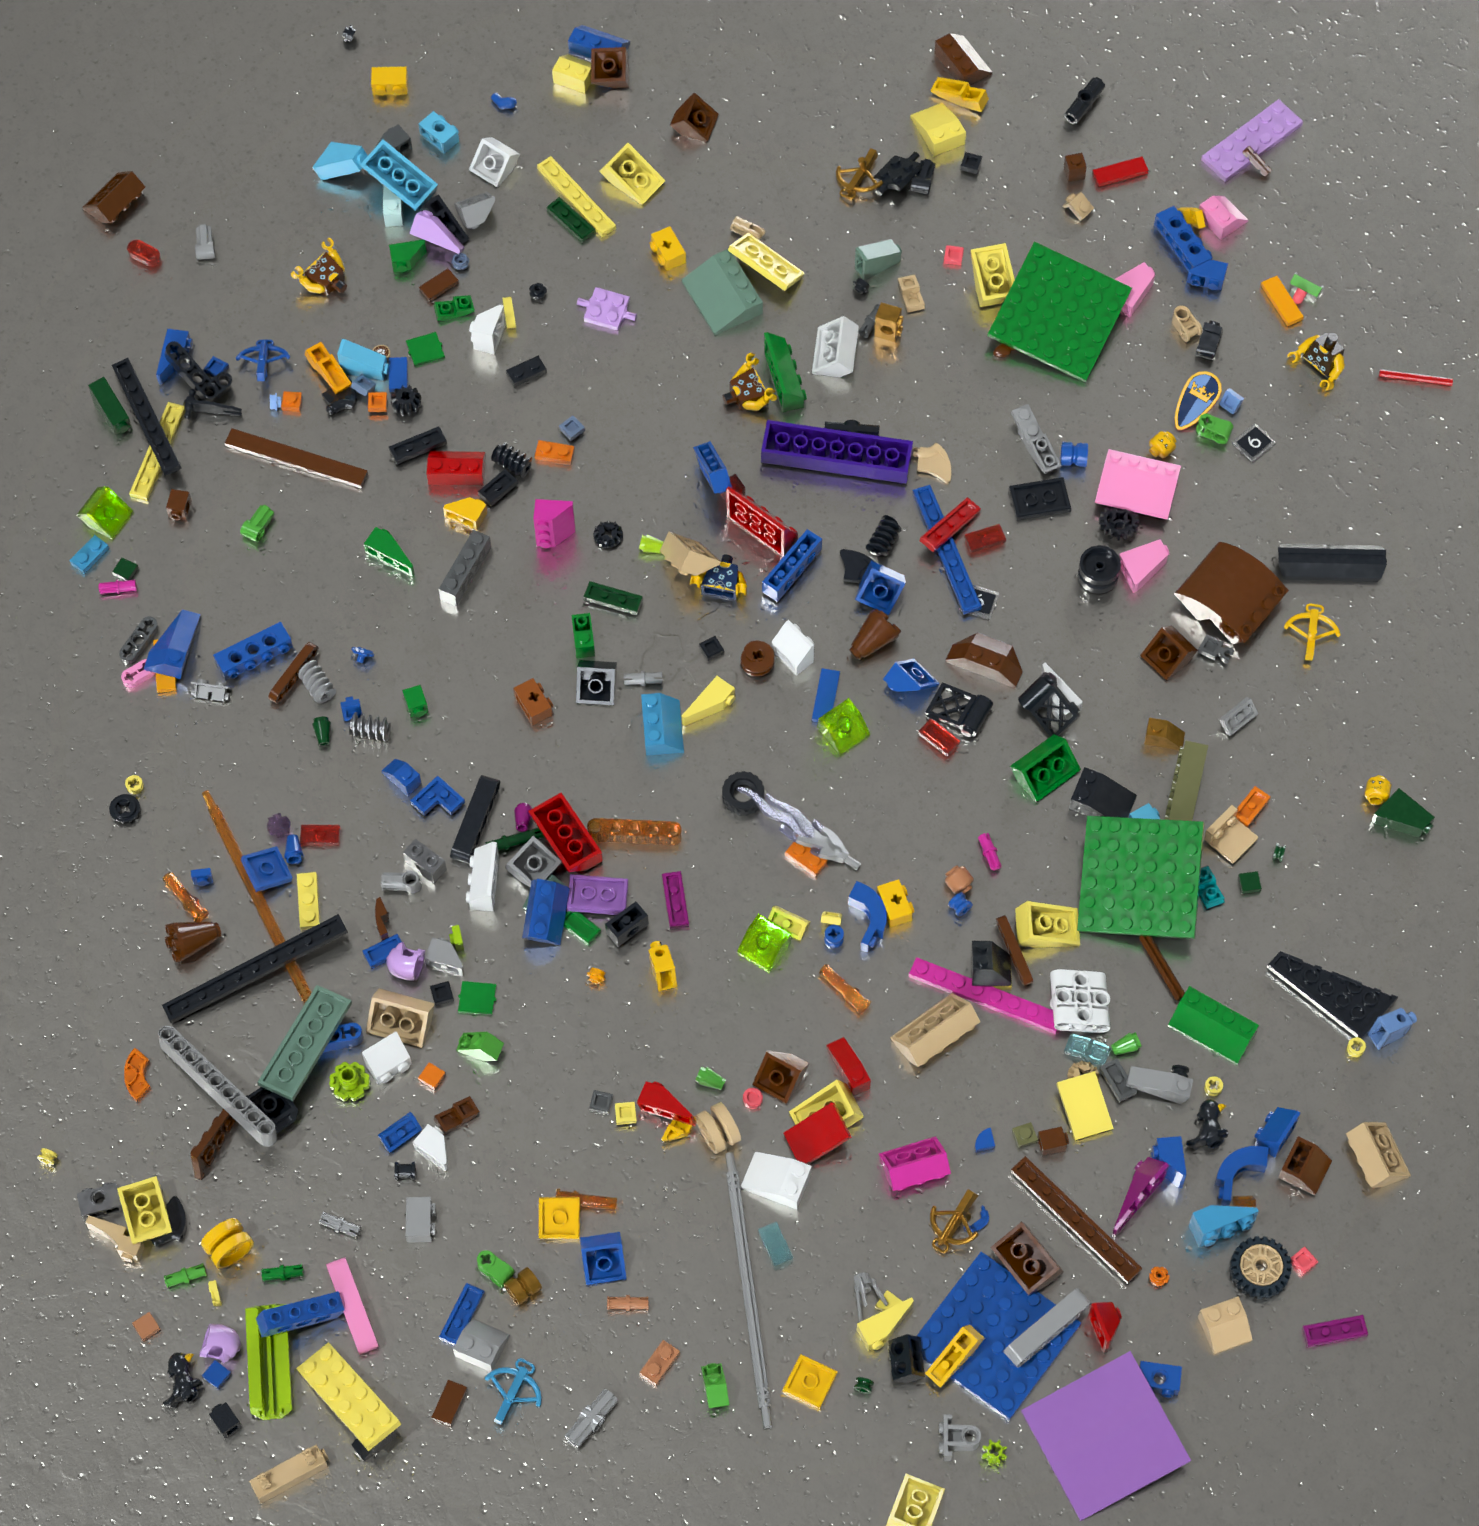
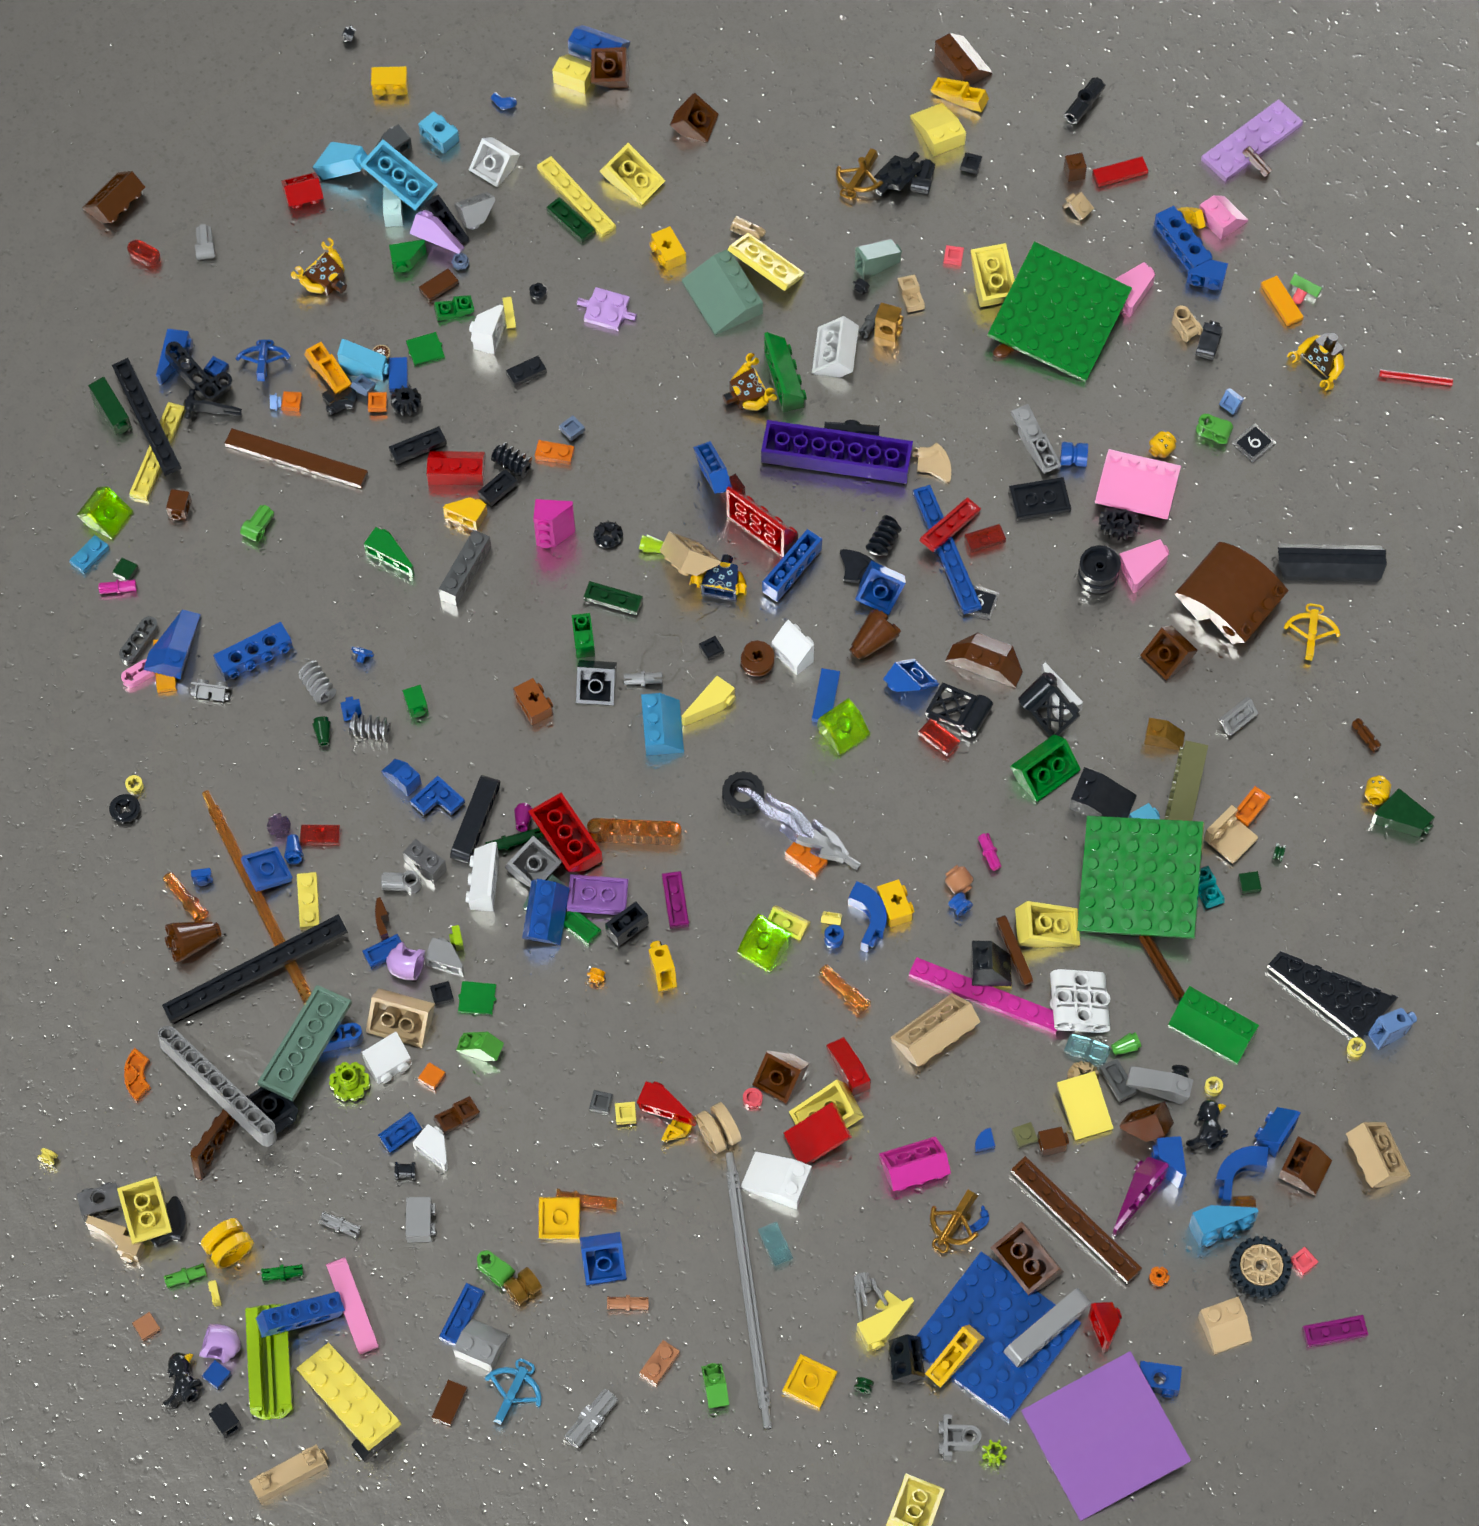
(290, 676): reddish brown beam -> none
(302, 190): none -> red slope
(710, 1078): bright green cone -> none
(1148, 1122): none -> reddish brown slope
(1197, 398): shield -> none
(1213, 647): dark grey plate -> none
(1366, 734): none -> reddish brown axle

